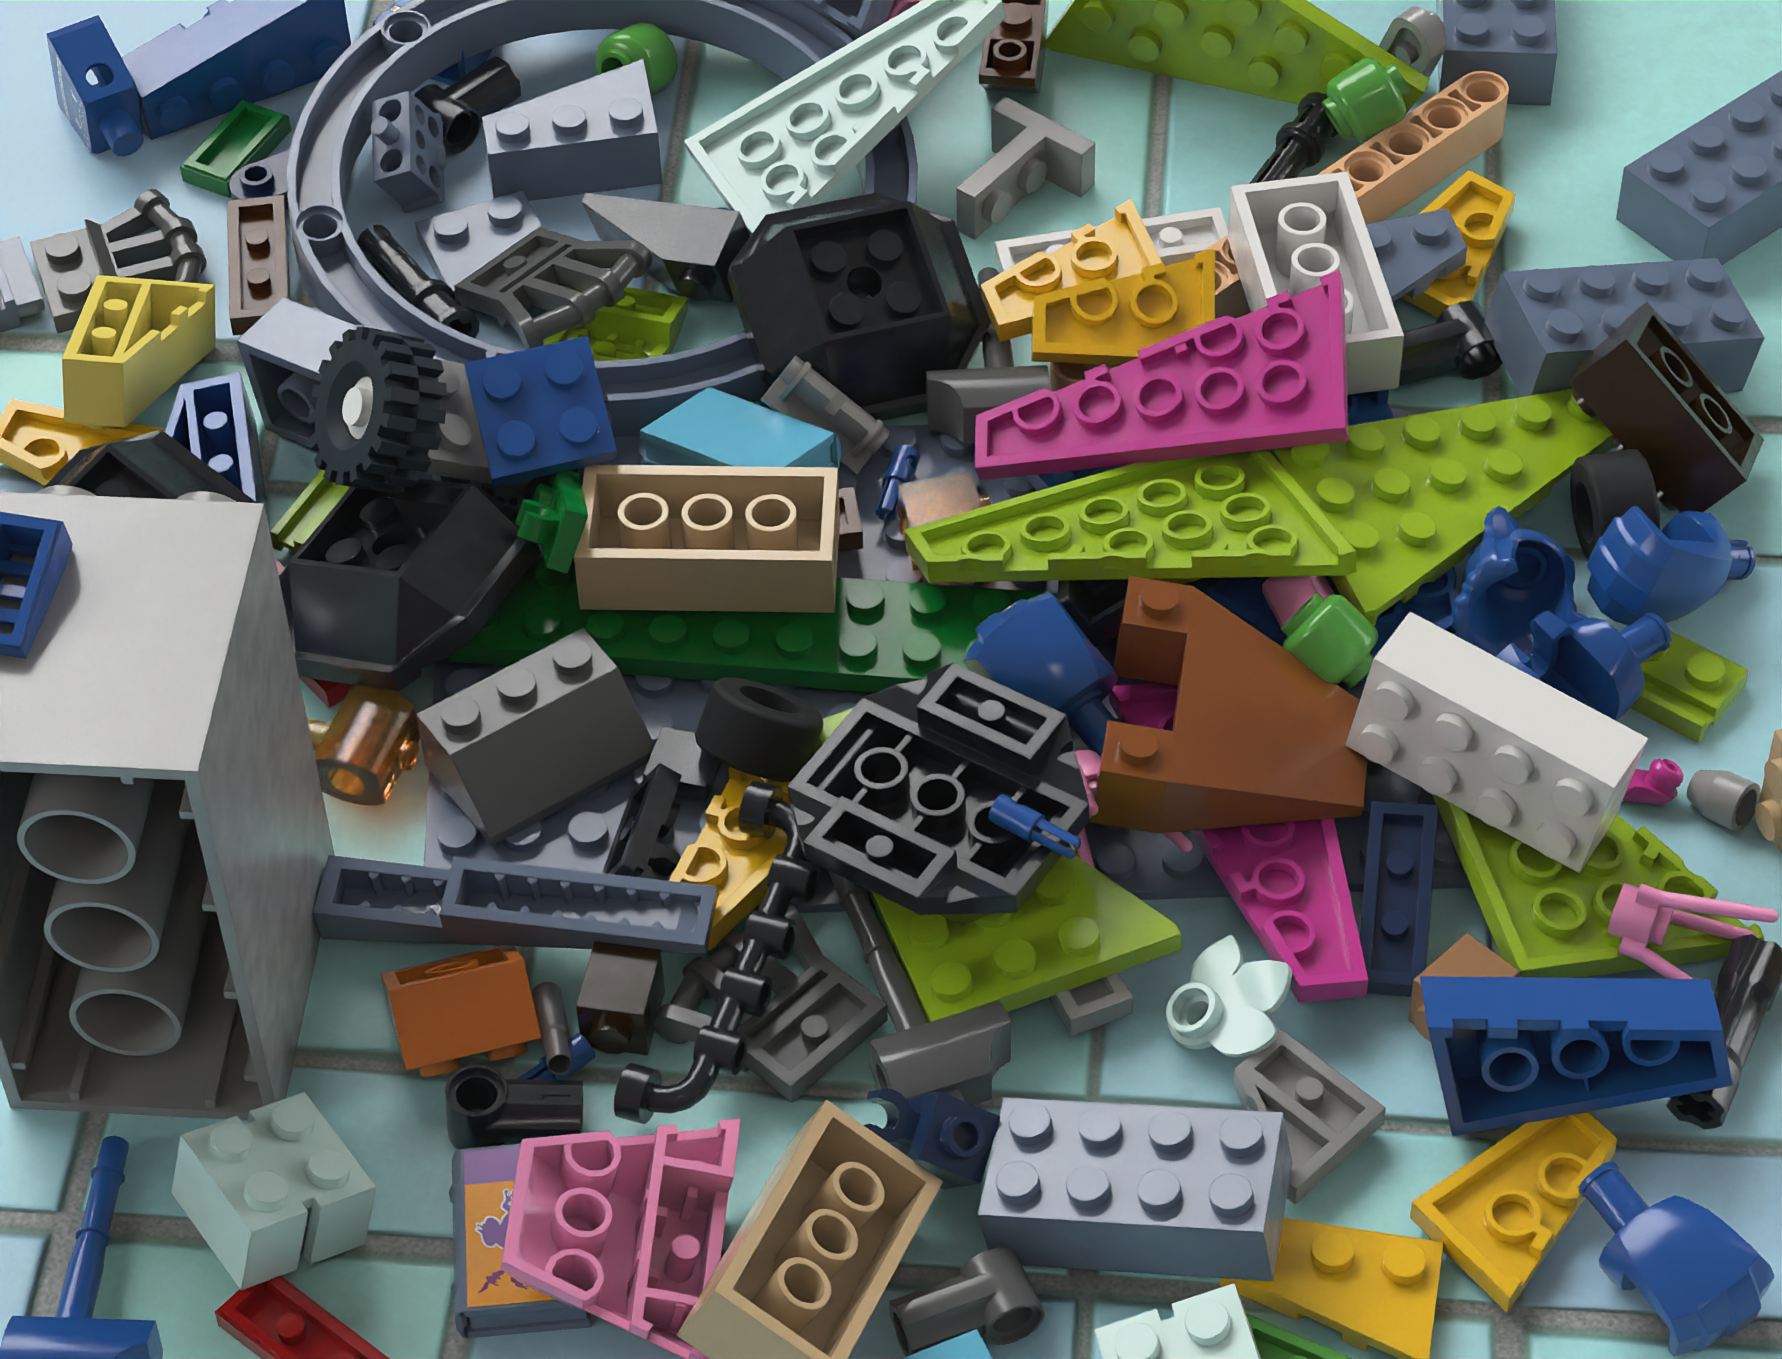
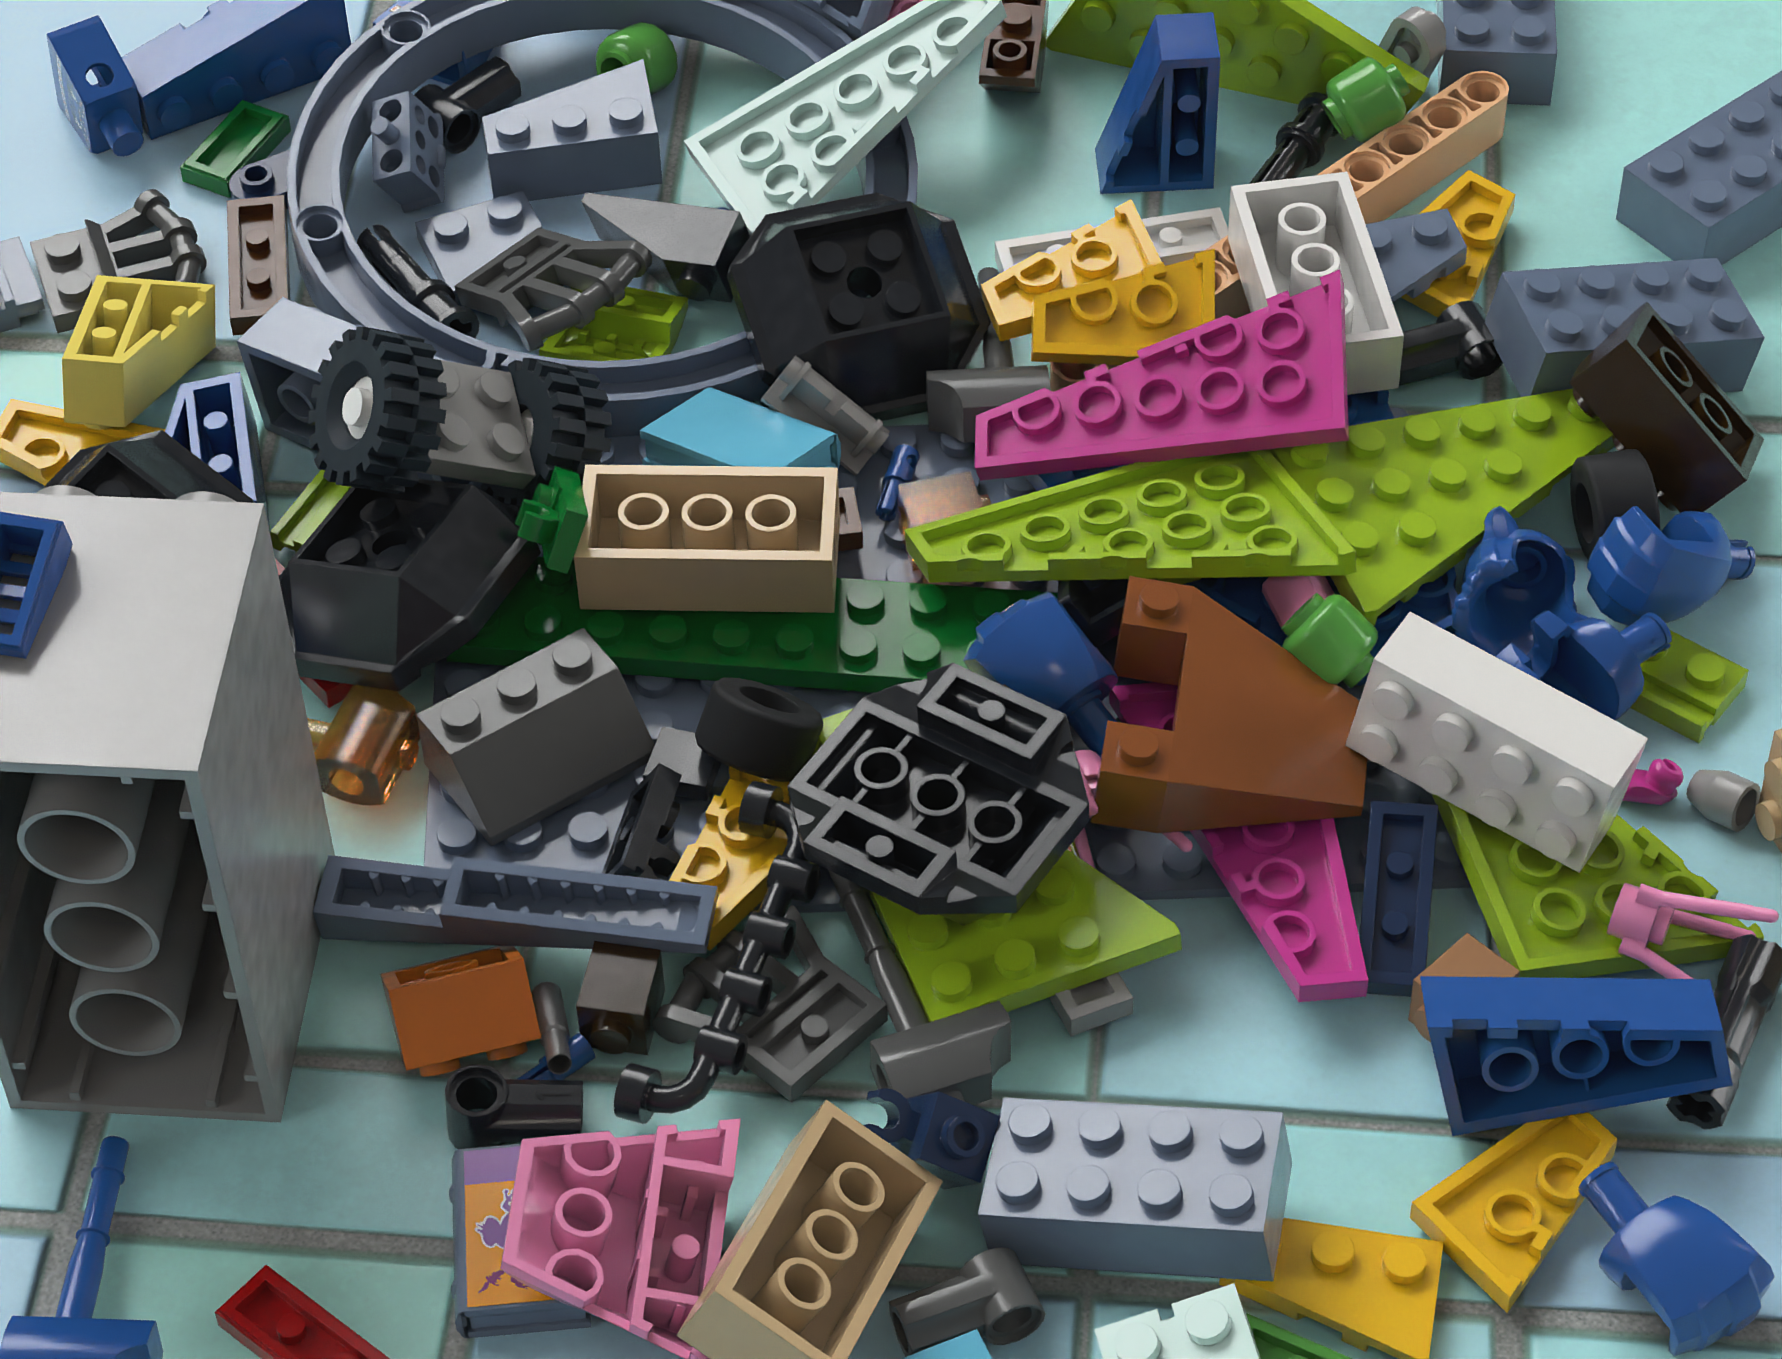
(254, 1185): light aqua piece -> none
(540, 411): blue plate -> none
(1026, 154): light grey bracket -> none
(1028, 825): blue pin -> none
(1166, 112): none -> blue wedge
(1234, 999): light aqua plate -> none
(1320, 1108): light grey wing -> none

